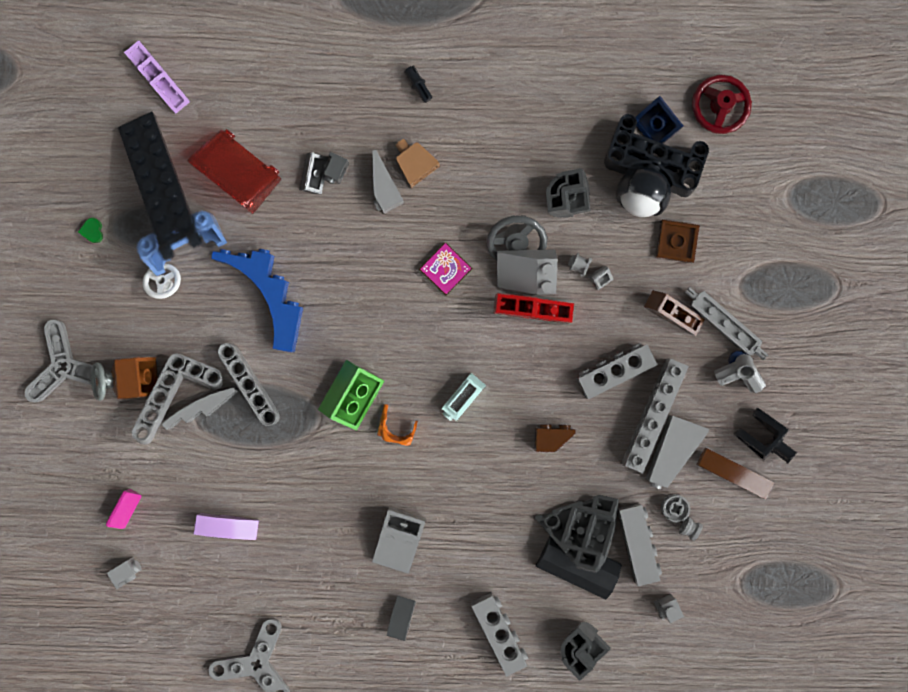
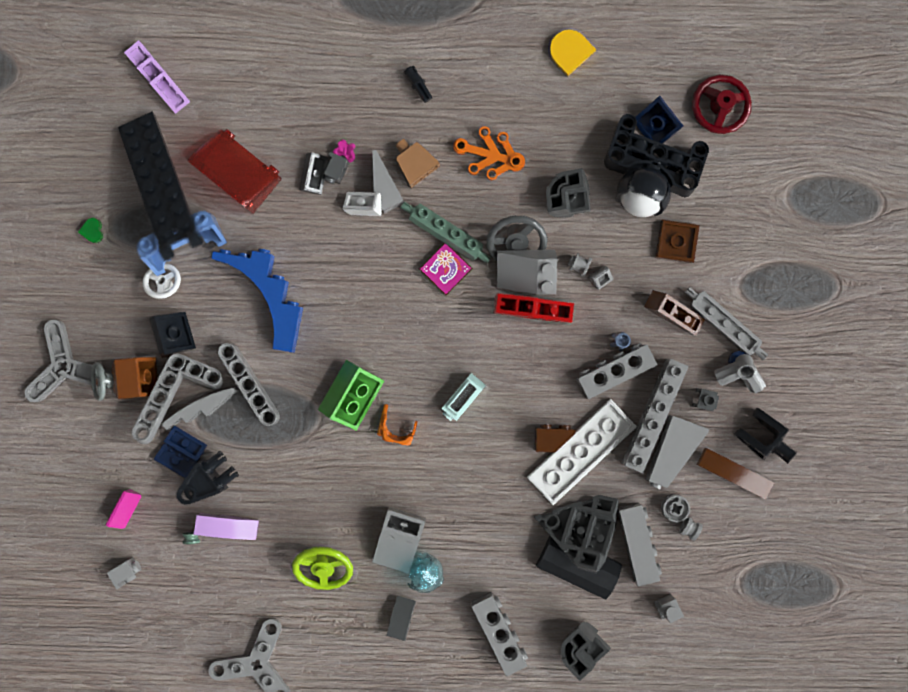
(172, 333): none -> black bracket
(180, 452): none -> dark blue slope
(190, 538): none -> sand green bush
(205, 481): none -> black piece
(322, 565): none -> lime piece
(345, 149): none -> dark pink piece
(362, 203): none -> white slope
(426, 574): none -> clear light blue cylinder
(446, 232): none -> sand green plate
(491, 155): none -> orange plant
(570, 50): none -> yellow tile
(581, 452): none -> white tile
(621, 340): none -> sand blue piece
(707, 400): none -> dark grey window

